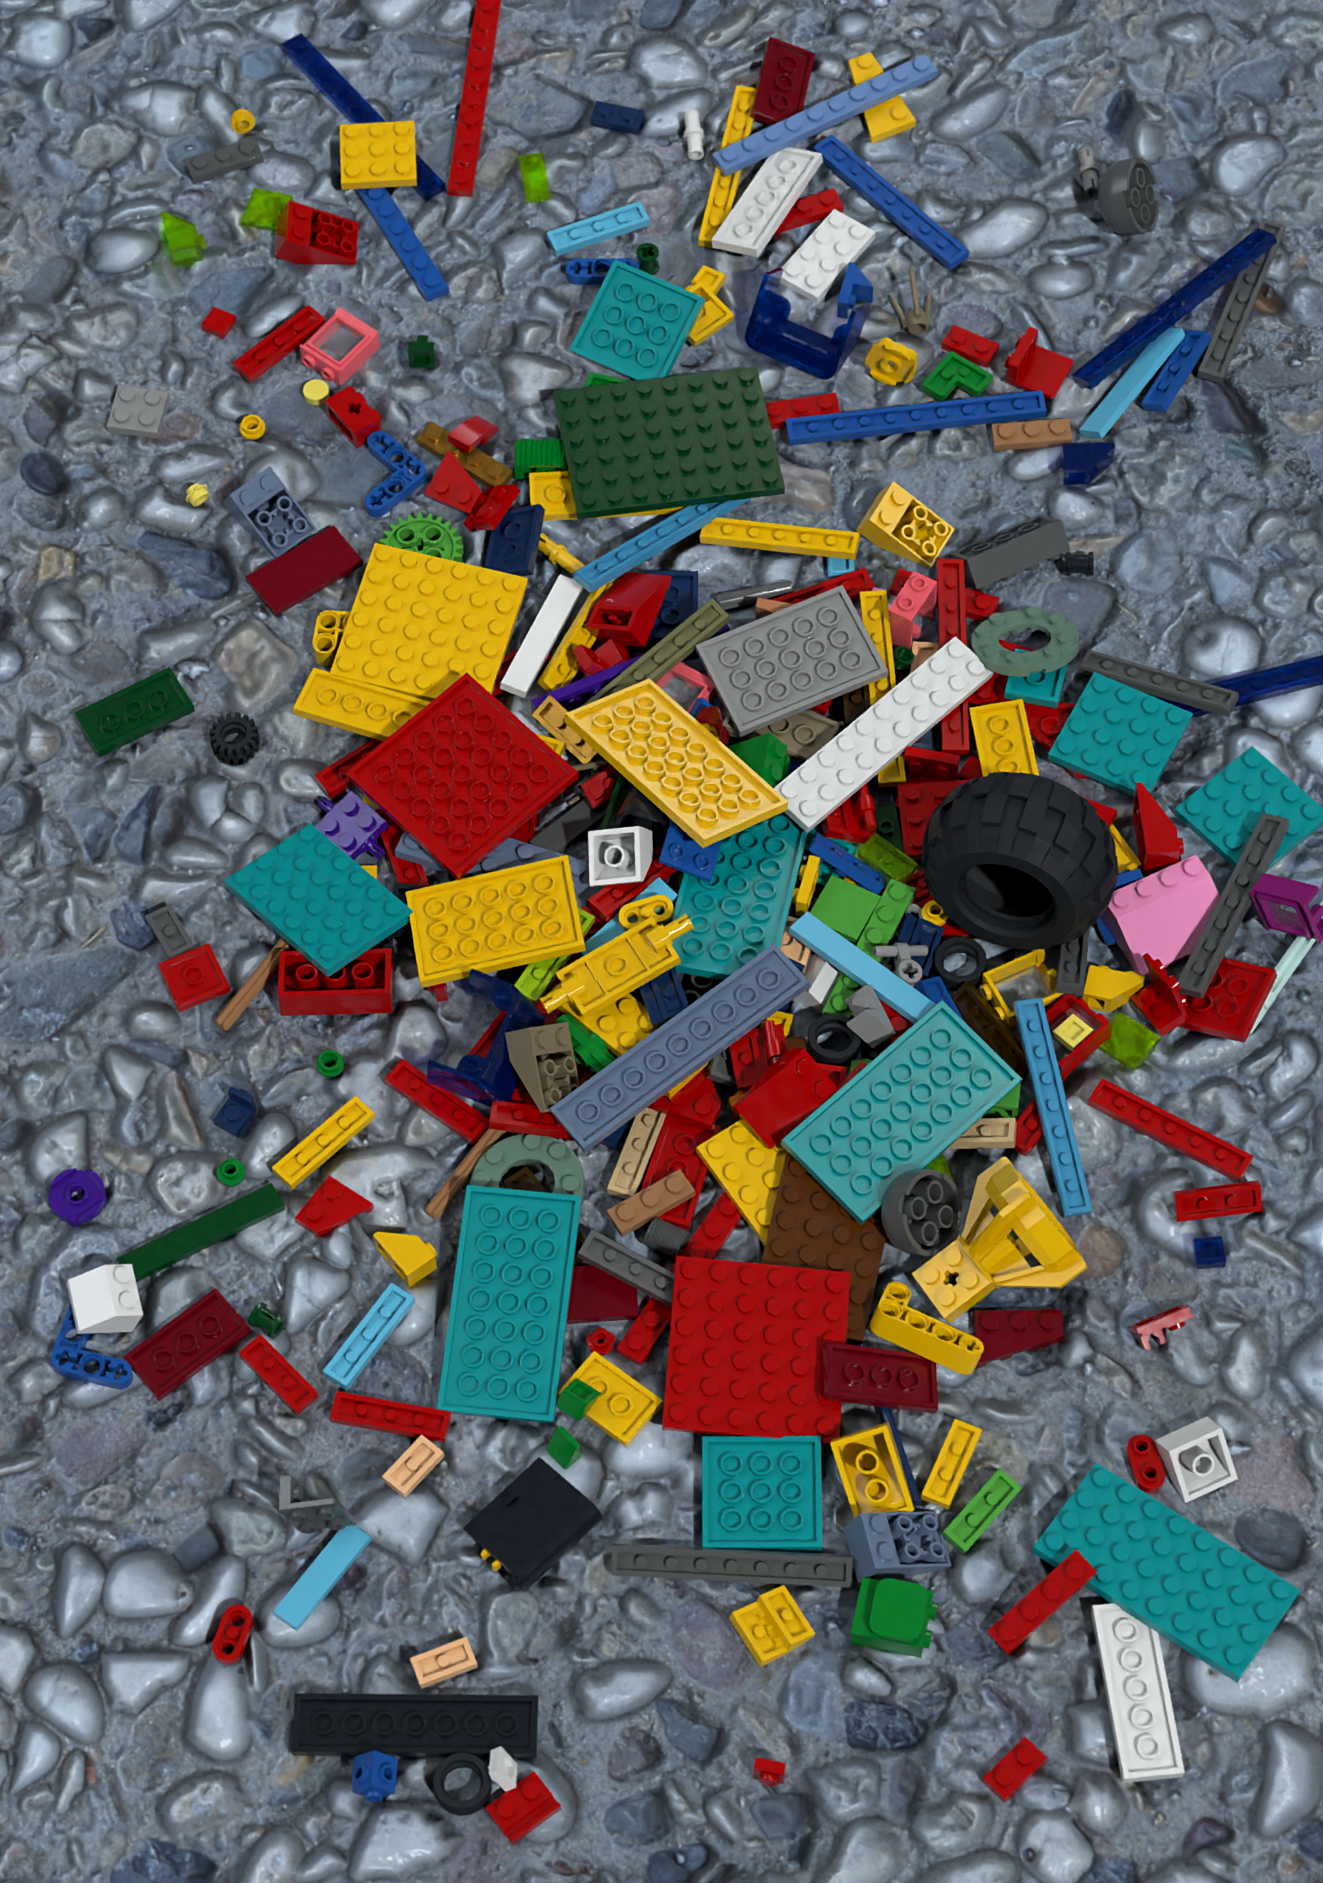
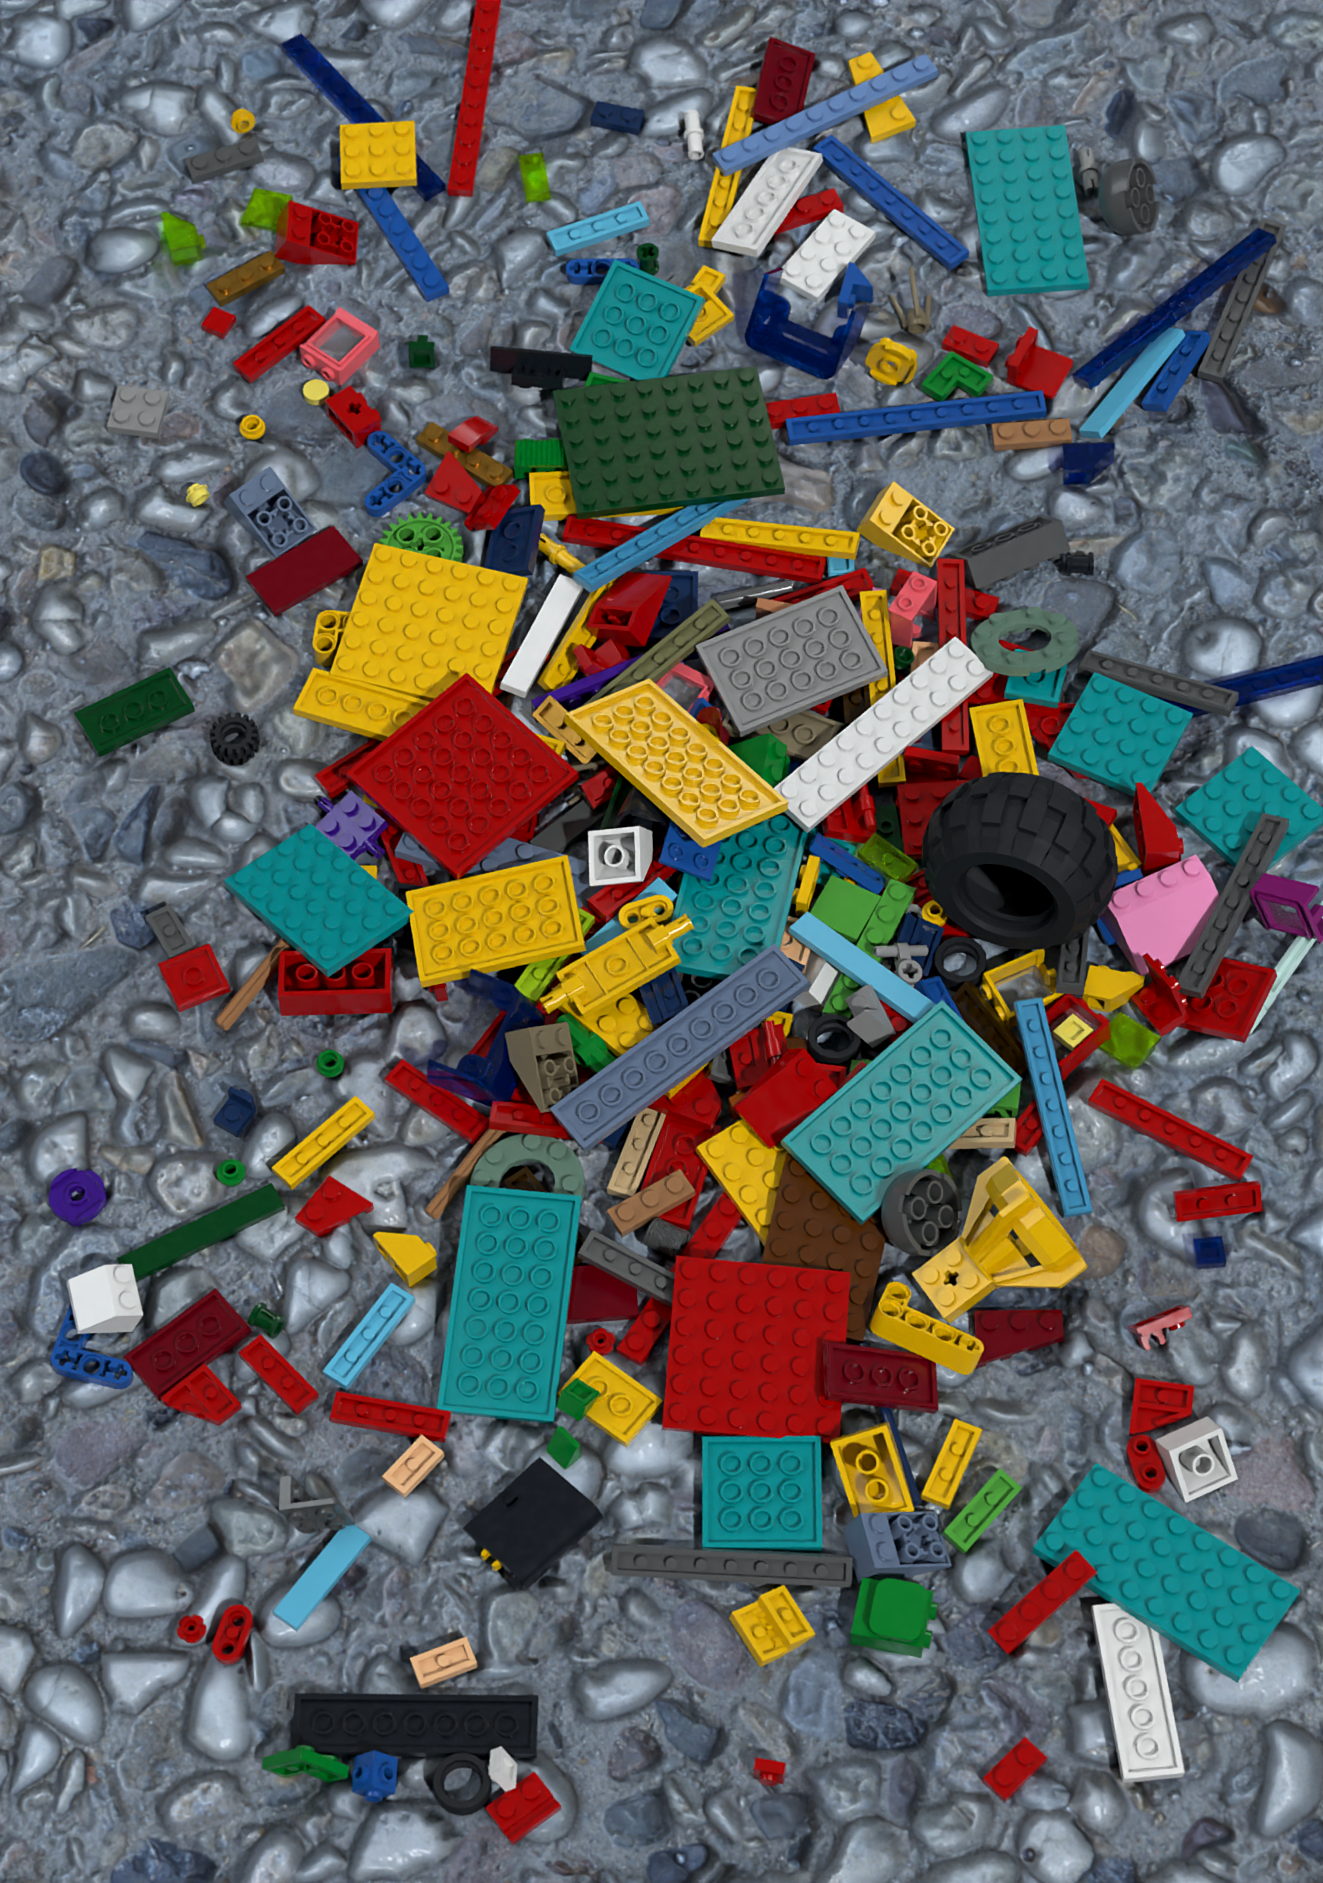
(195, 1635): none -> red plate
(203, 1397): none -> red wing
(245, 278): none -> pearl gold plate
(306, 1761): none -> green plate
(540, 367): none -> black bracket
(702, 551): none -> red plate
(1026, 211): none -> teal plate
(1159, 1404): none -> red wing

